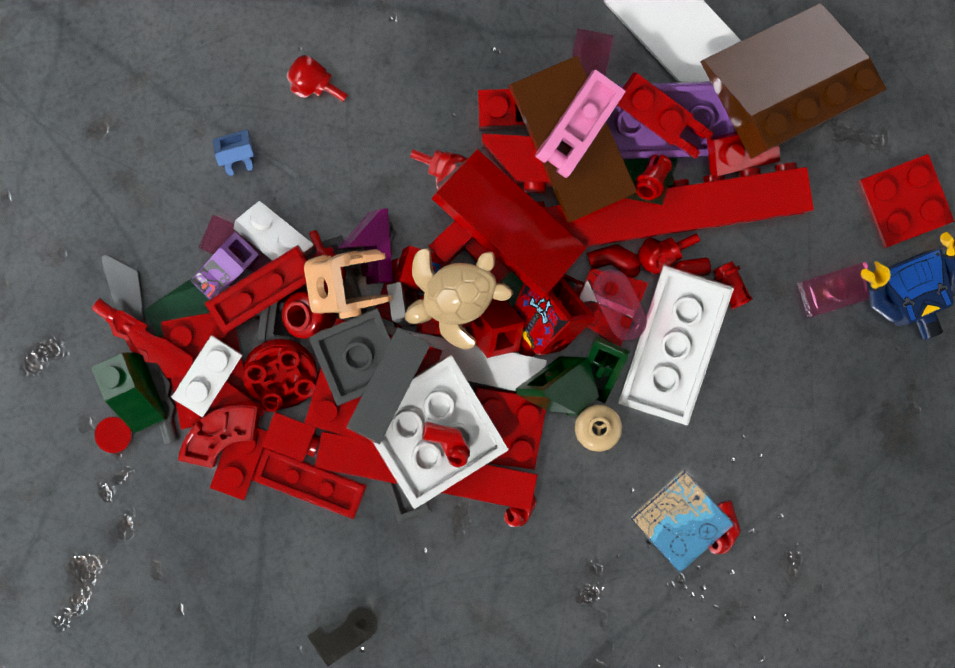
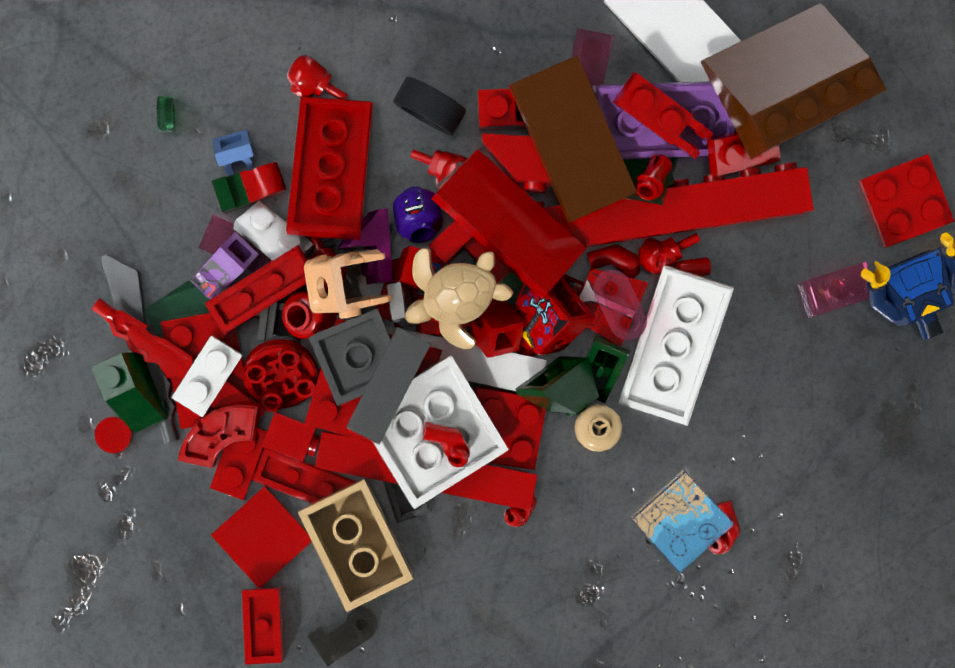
(165, 114): none -> clear green tile
(248, 187): none -> leg
(262, 537): none -> red tile
(263, 625): none -> red panel
(330, 168): none -> red tile
(356, 544): none -> tan brick
(417, 214): none -> dark purple head
(429, 105): none -> black tyre
(581, 122): bright pink plate -> none
(729, 275): red pin -> none

